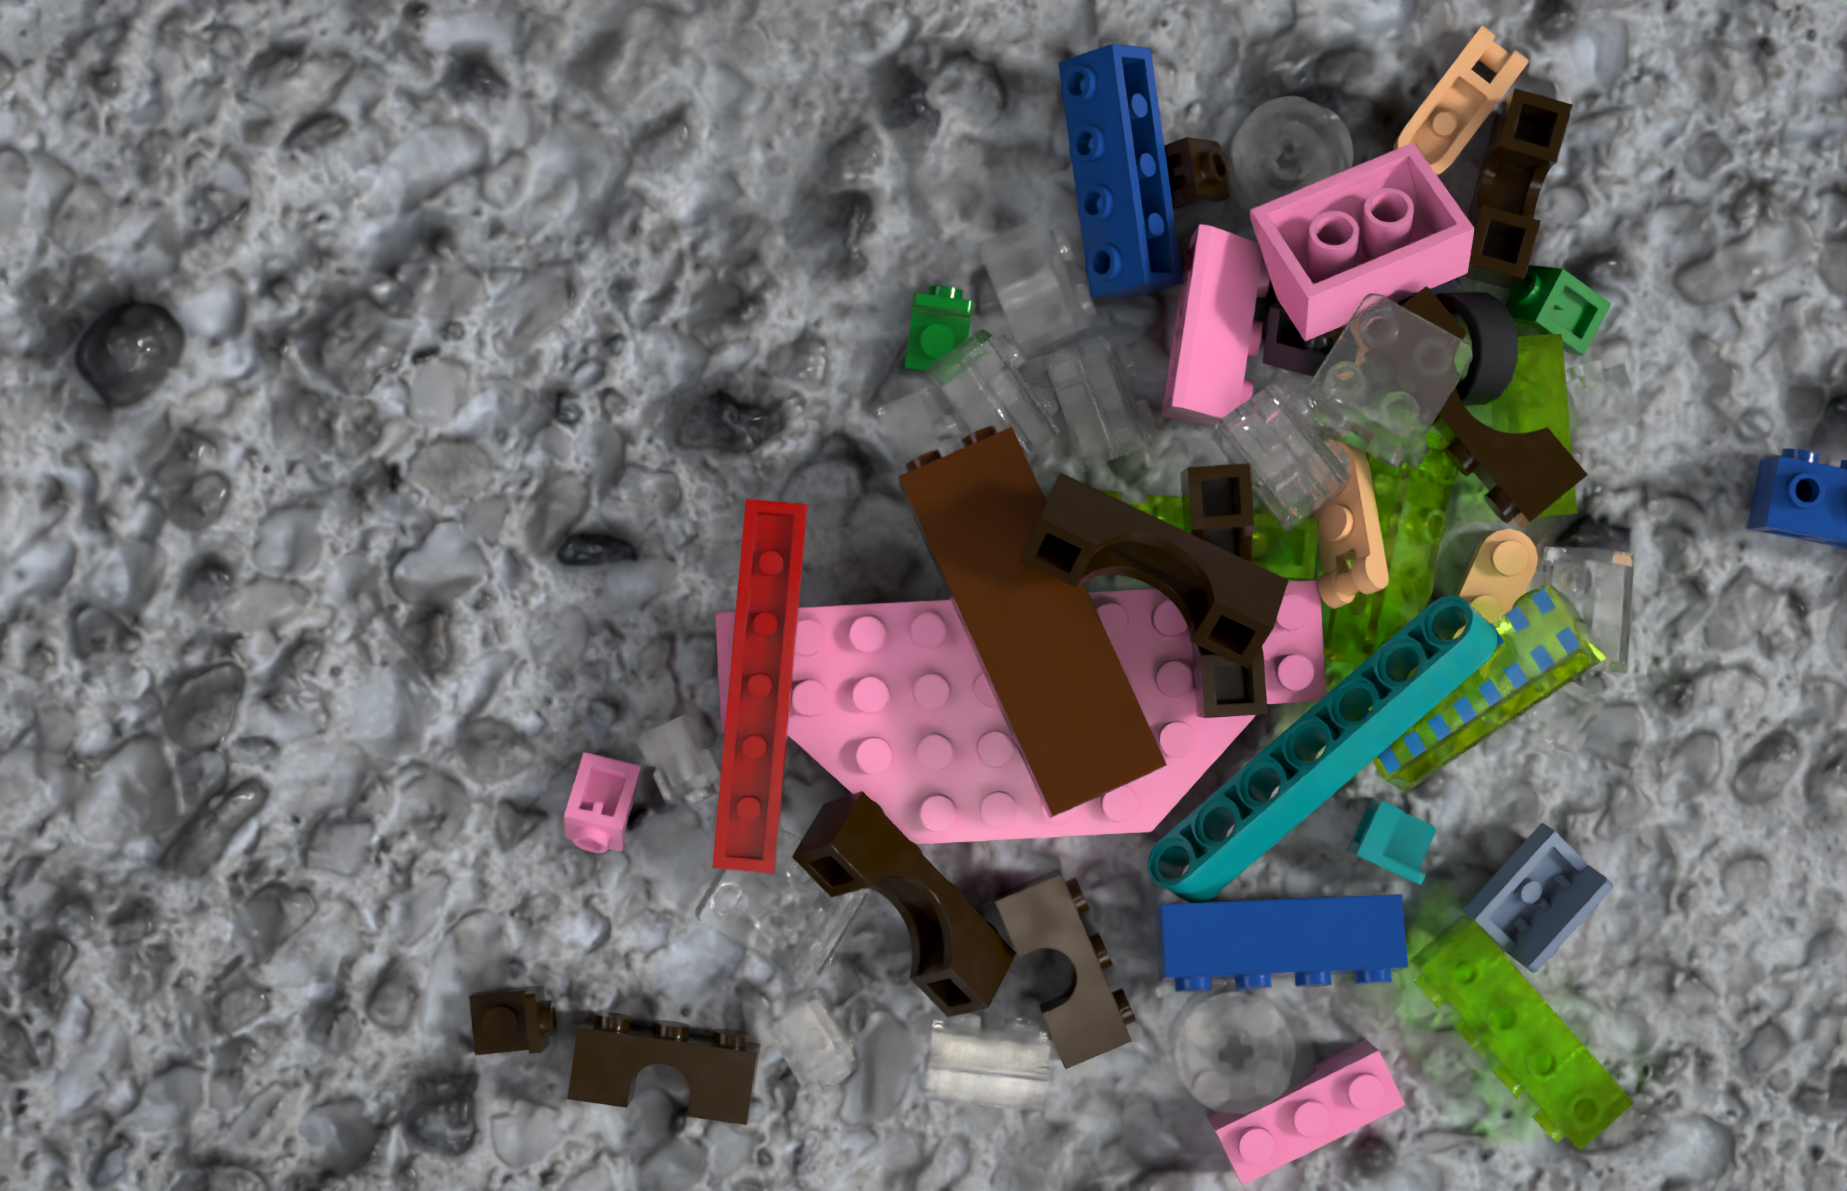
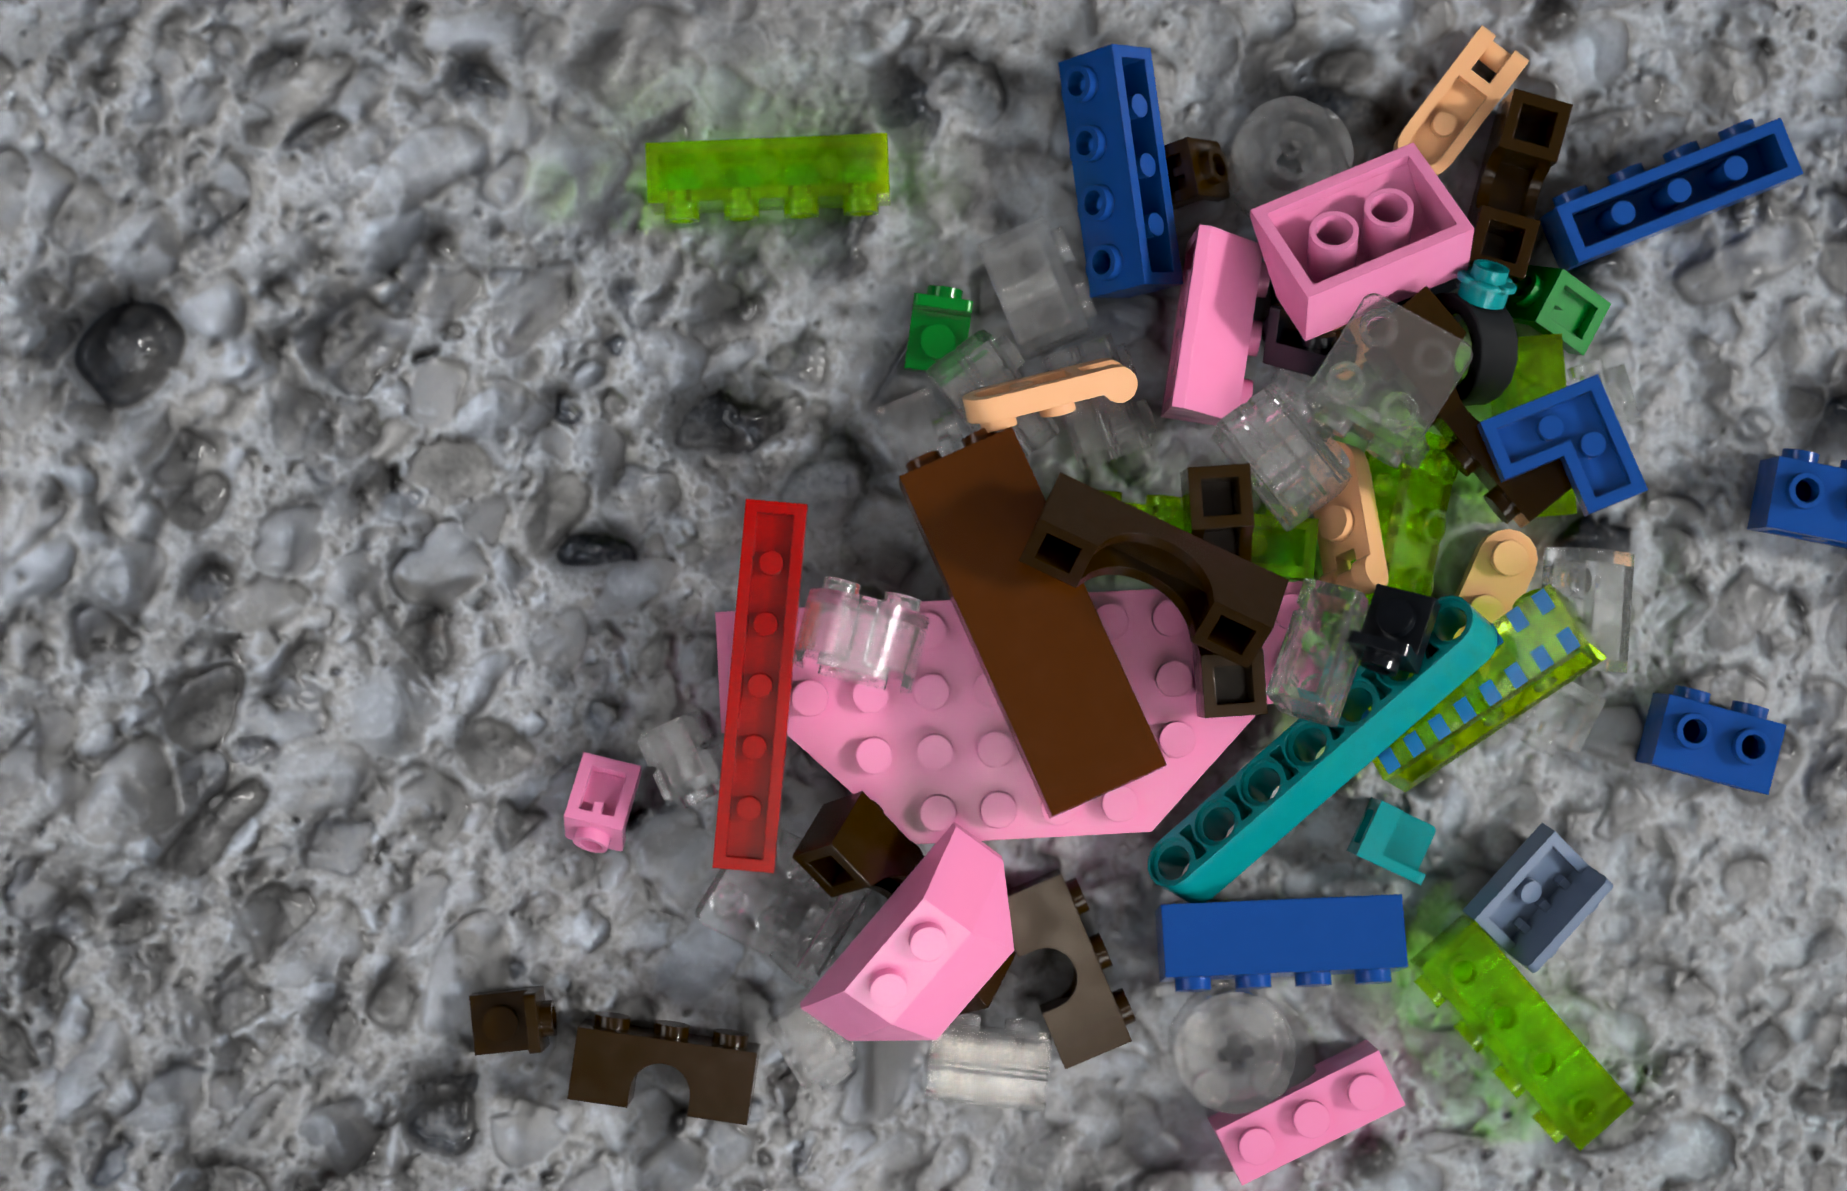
(768, 175): none -> clear neon green brick
(862, 636): none -> clear brick
(922, 949): none -> bright pink wedge
(1049, 393): none -> light nougat plate
(1315, 658): none -> clear brick
(1395, 631): none -> black bracket
(1486, 284): none -> teal plate
(1569, 426): none -> blue plate
(1670, 195): none -> blue brick
(1711, 741): none -> blue brick

